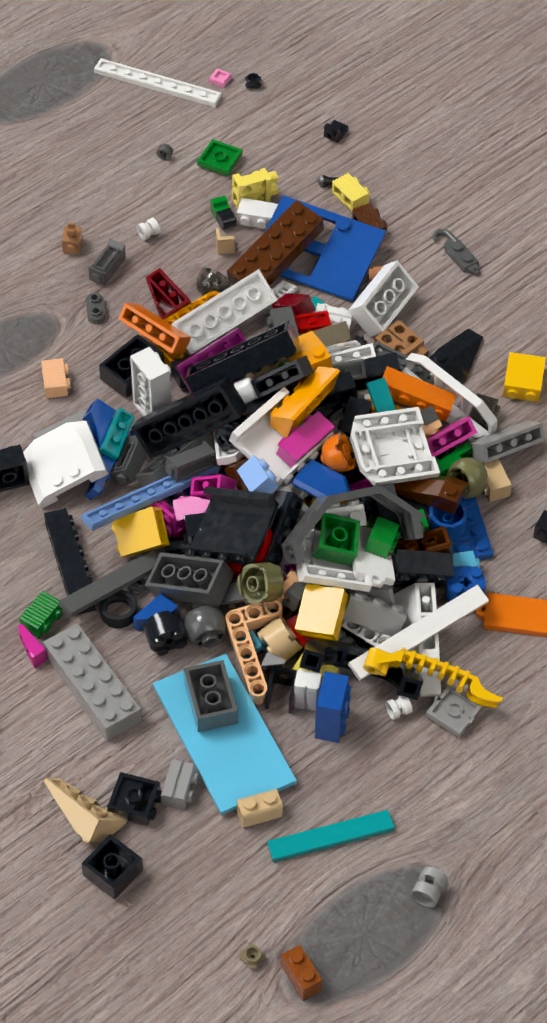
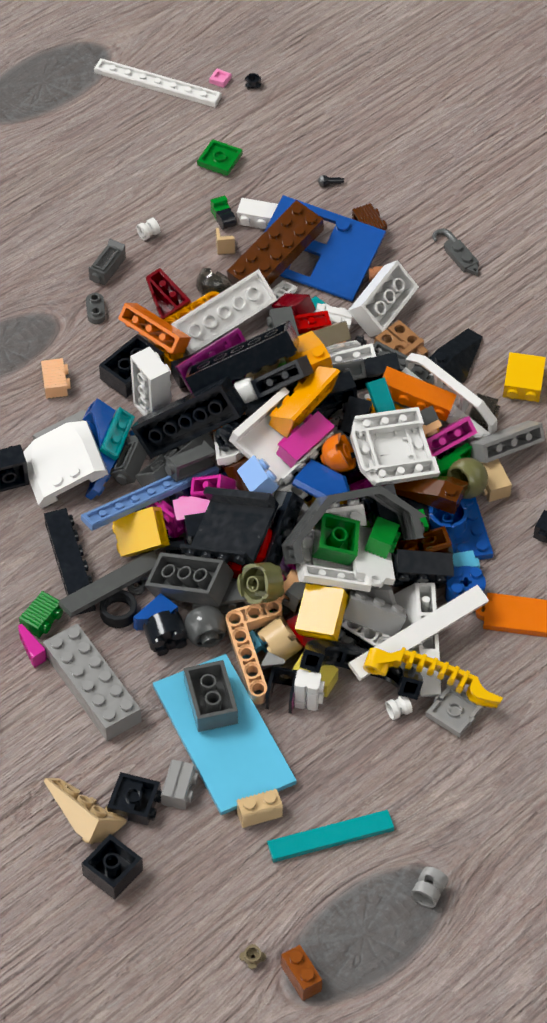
(72, 239): medium nougat brick -> none
(164, 151): dark grey bush -> none
(255, 186): light yellow hips -> none
(332, 707): blue brick -> none
(335, 130): black bracket -> none
(350, 191): light yellow brick -> none

